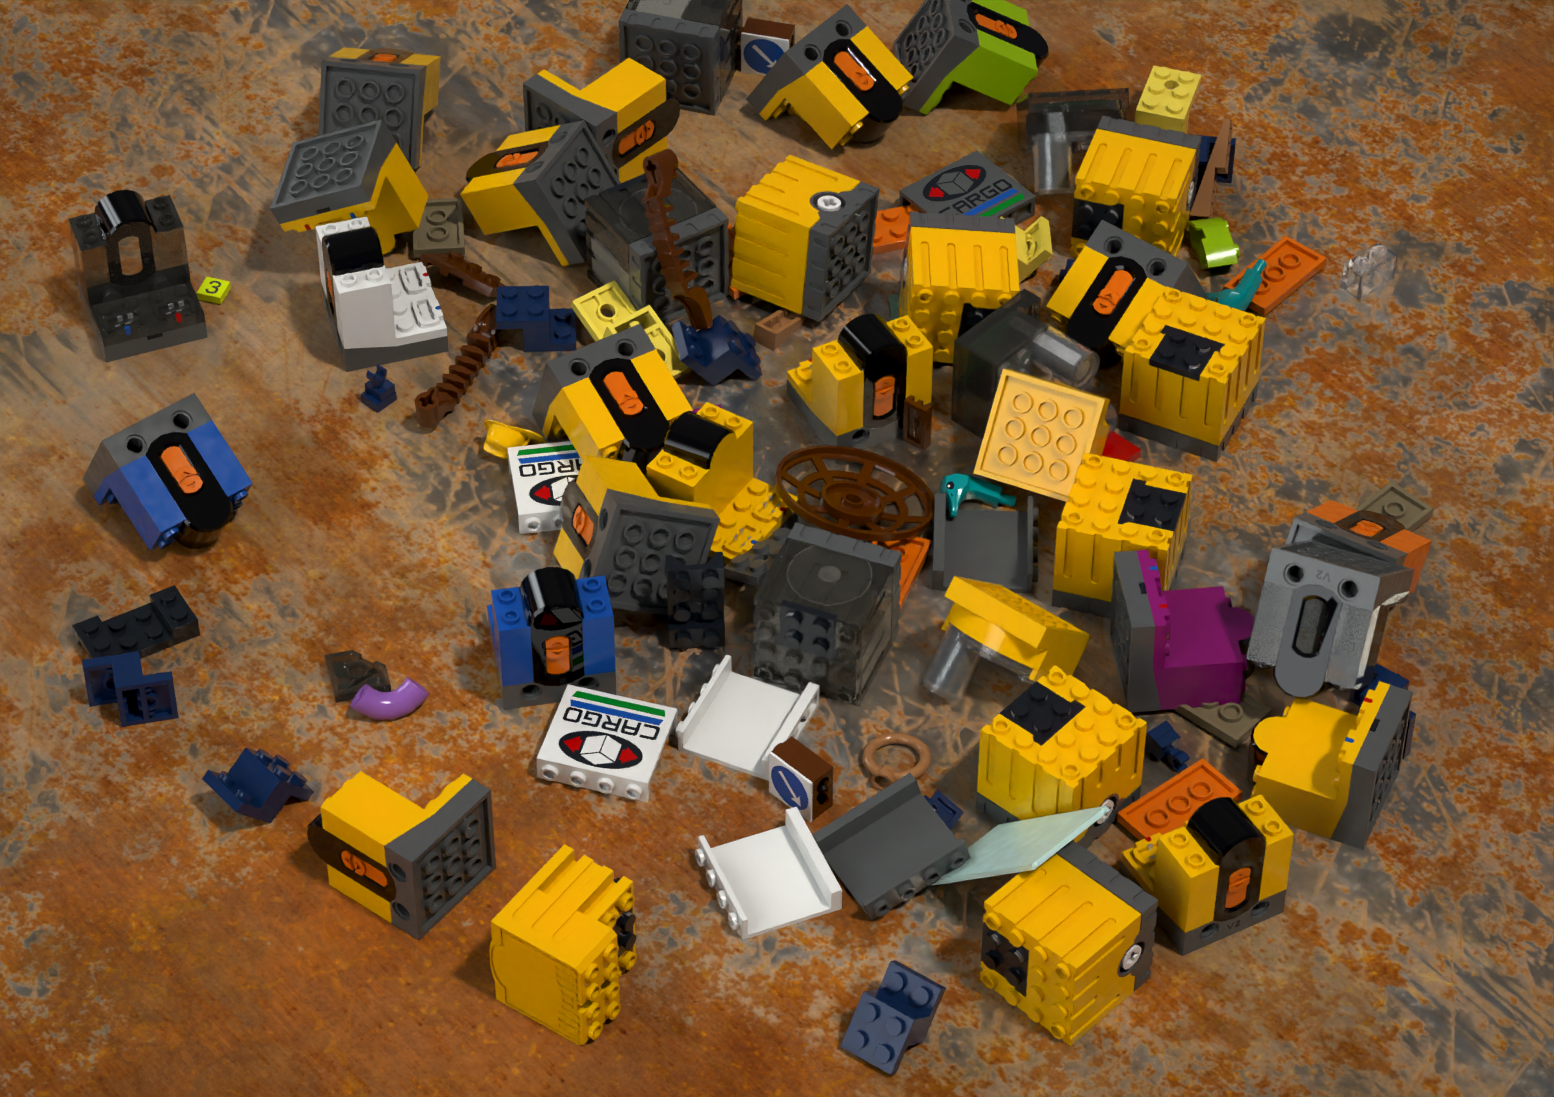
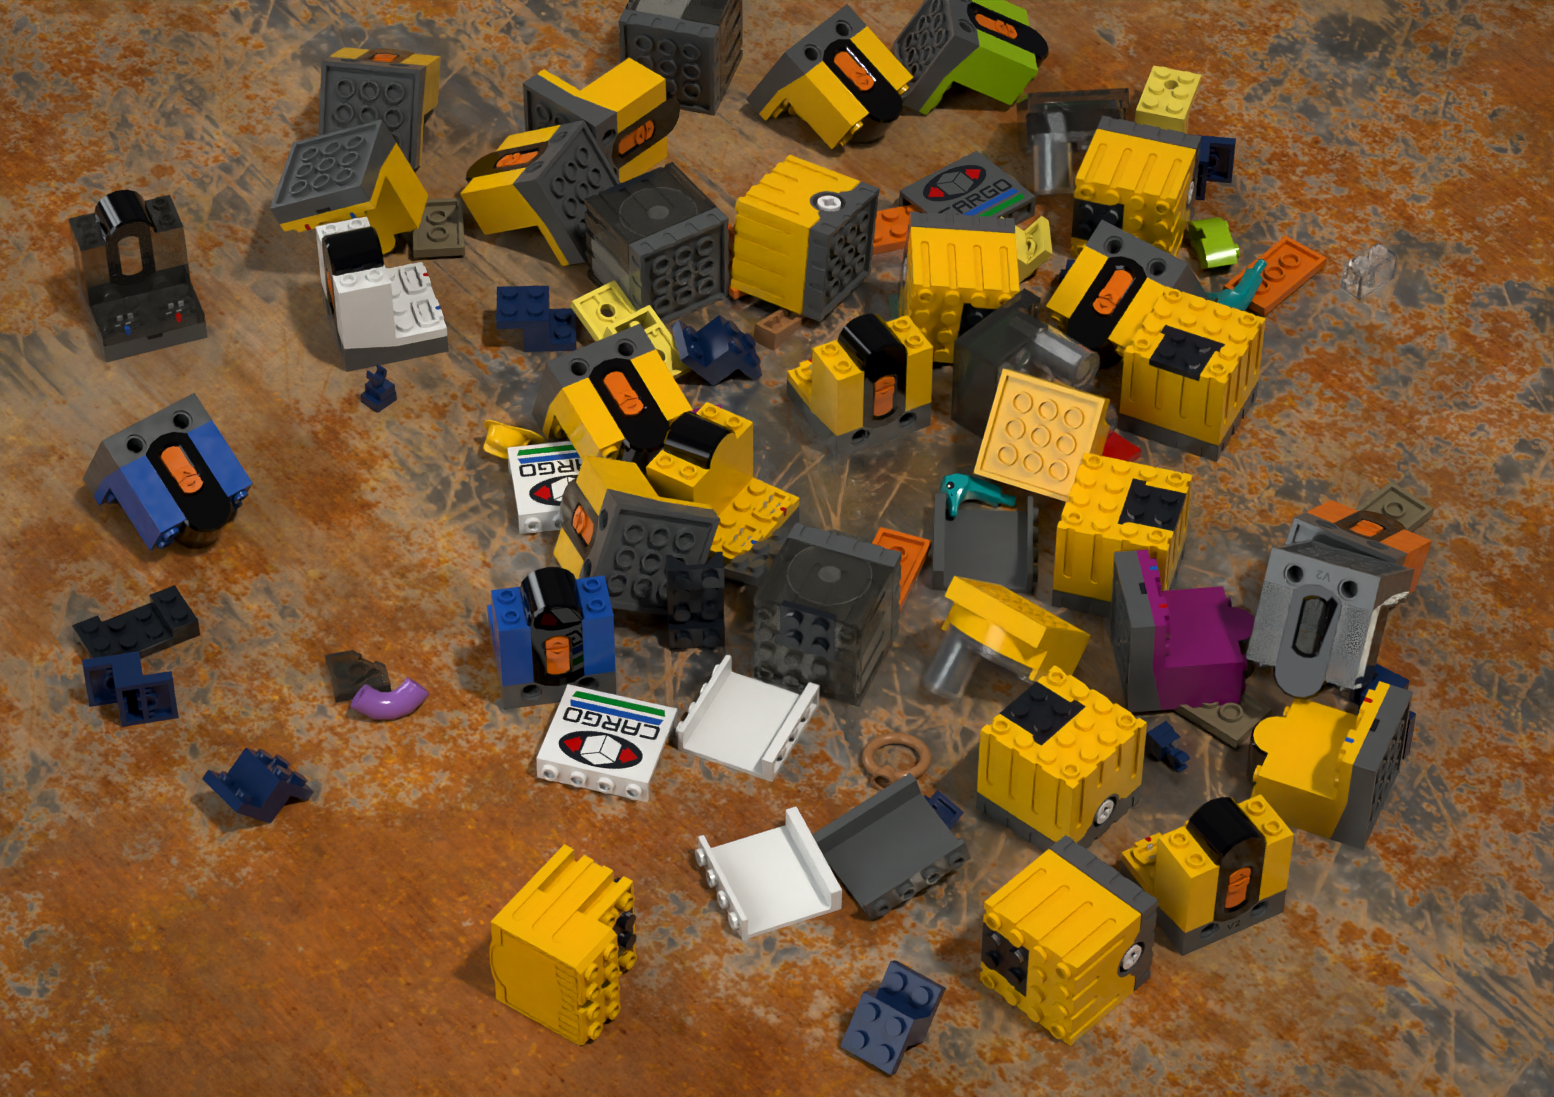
(213, 290): neon yellow tile -> none
(406, 858): piece -> none
(438, 400): reddish brown piece -> none
(456, 266): reddish brown wing -> none
(659, 172): reddish brown piece -> none
(763, 44): piece -> none
(800, 778): piece -> none
(854, 501): reddish brown dish -> none
(921, 425): reddish brown tile -> none
(1022, 844): light aqua piece -> none
(1176, 800): orange plate -> none
(1218, 163): medium nougat slope -> none

